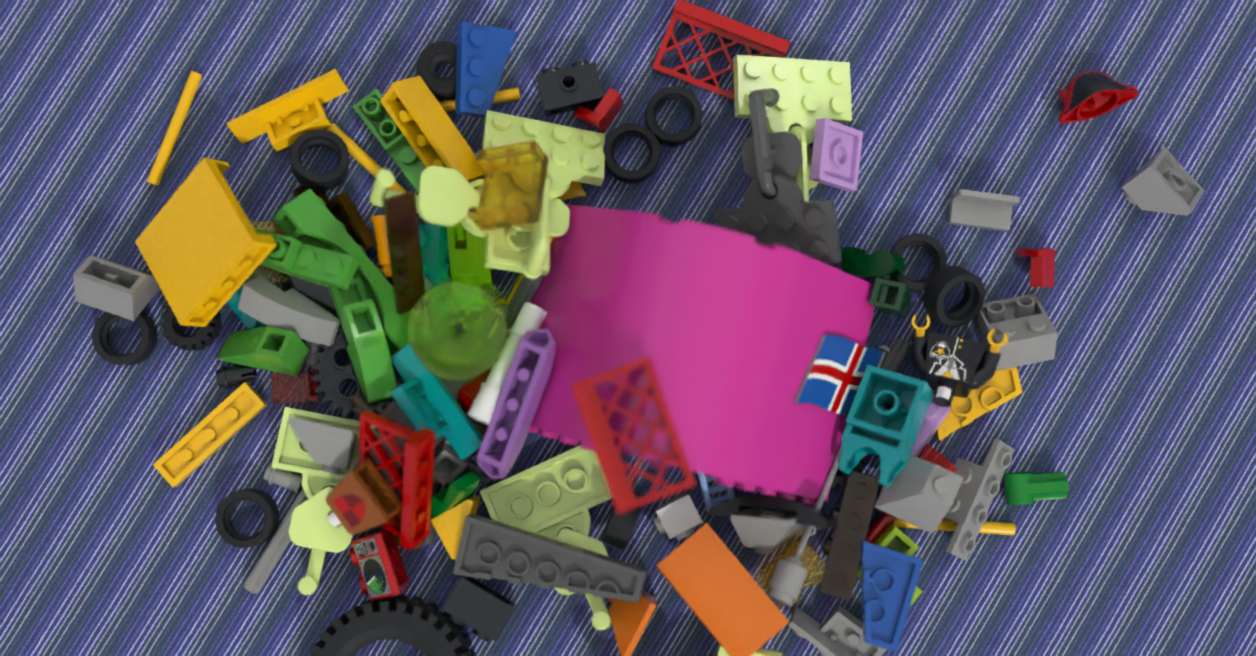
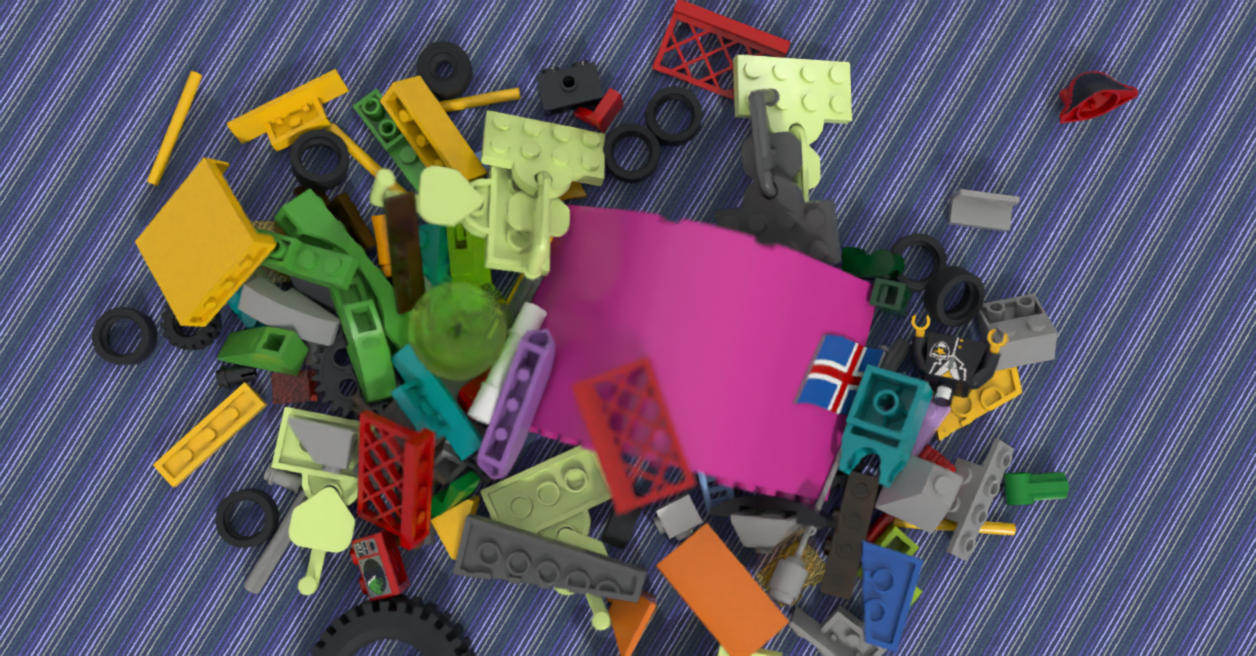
(113, 287): light grey slope -> none
(362, 500): dark orange torso -> none
(479, 66): blue wing -> none
(479, 608): black brick -> none
(510, 186): clear yellow panel -> none
(836, 155): lavender plate -> none
(1041, 265): red tile -> none
(1163, 186): light grey slope -> none

